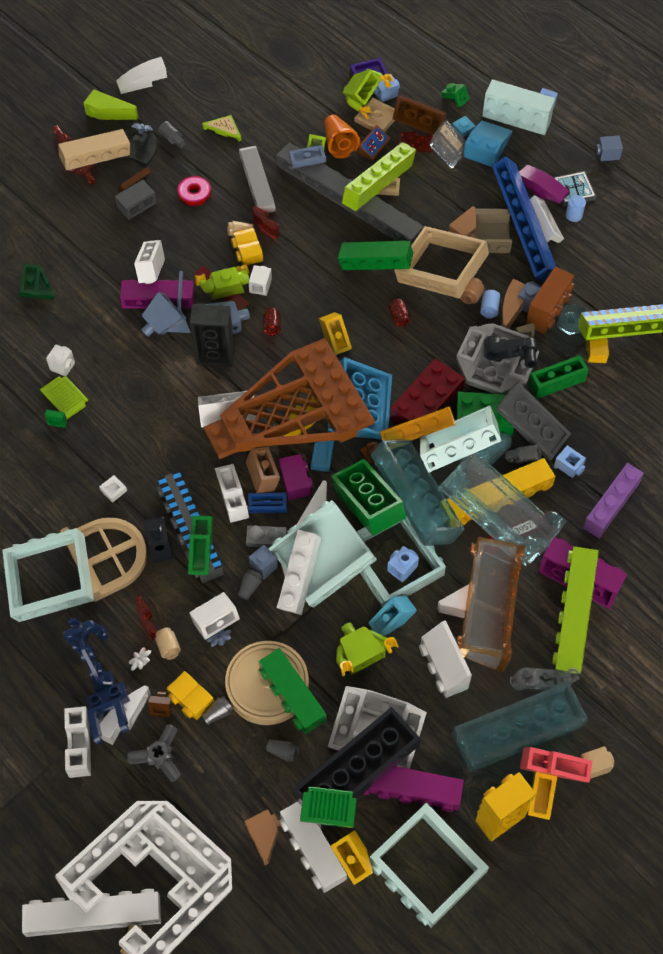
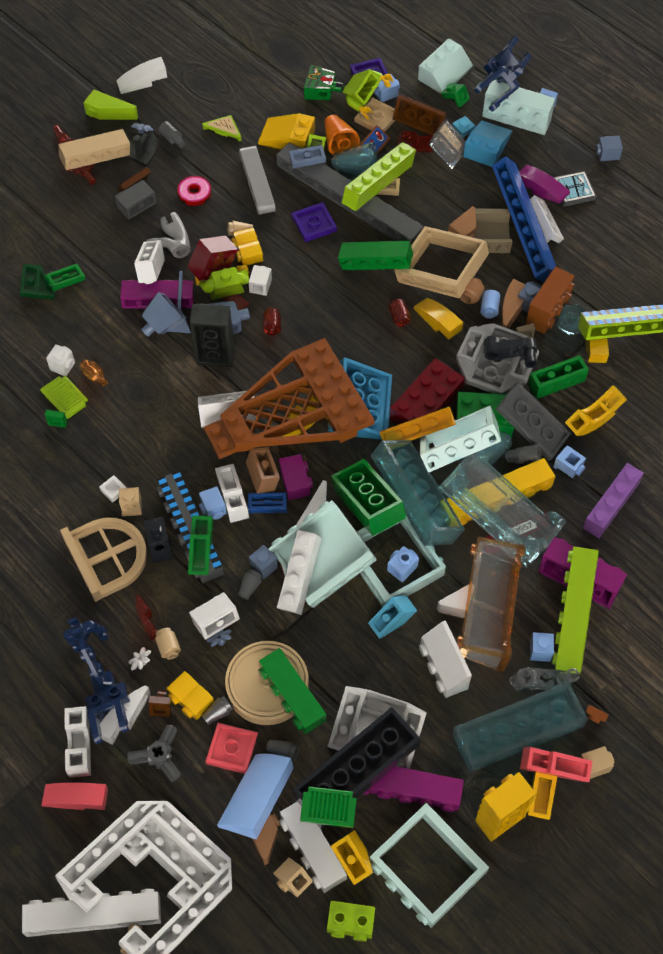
(34, 546): light aqua window -> none
(66, 279): none -> green tile
(75, 796): none -> coral slope
(93, 371): none -> clear orange plant
(130, 501): none -> tan brick
(180, 244): none -> light grey piece
(211, 256): none -> dark red brick
(212, 503): none -> light blue brick
(231, 748): none -> coral tile
(256, 795): none -> light blue slope
(263, 535): light grey tile -> none
(264, 223): clear red slope -> none
(287, 128): none -> yellow slope
(292, 877): none -> tan brick
(314, 222): none -> dark purple tile
(321, 84): none -> green torso
(322, 456): dark azure tile -> none
(335, 332): yellow slope -> none
(350, 920): none -> lime brick
(355, 159): none -> clear light blue cone
(361, 648): lime torso -> none
(367, 451): reddish brown tile -> none
(439, 317): none -> yellow slope
(444, 66): none -> light aqua slope
(503, 69): none -> dark blue piece
(541, 647): none -> light blue brick
(575, 208): light blue brick -> none
(595, 714): none -> dark orange plate
(597, 414): none -> yellow arch

